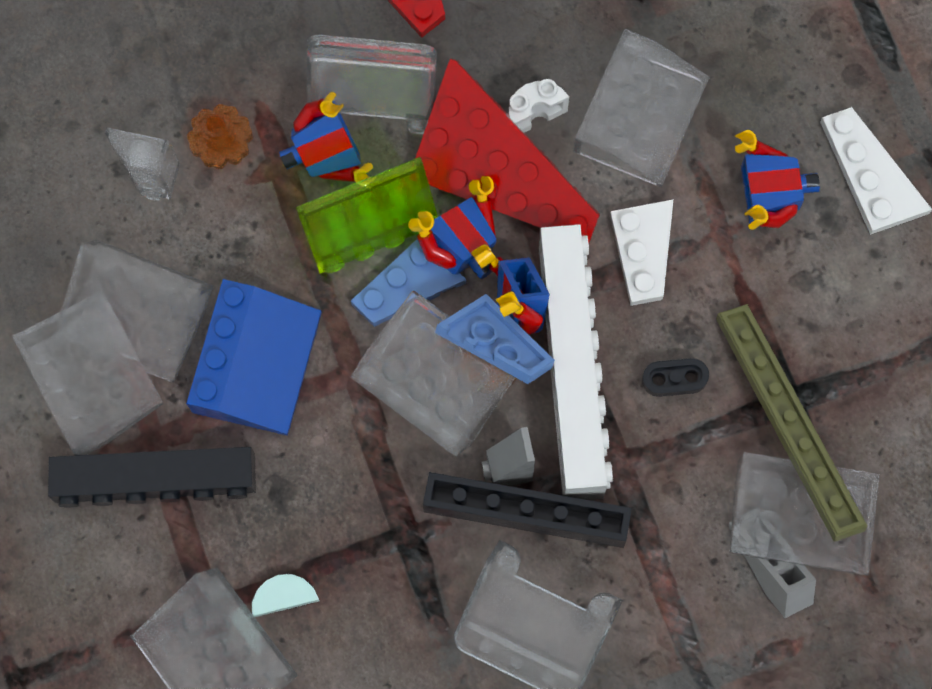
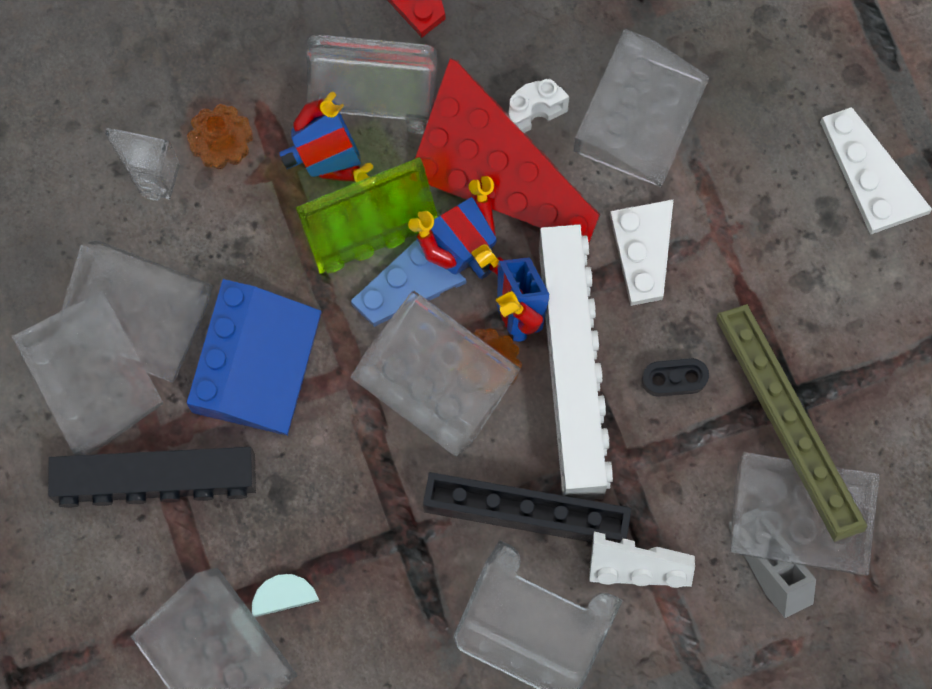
(496, 339): medium blue wing -> none
(510, 460): light grey slope -> none
(627, 564): none -> white wing
(772, 183): torso -> none

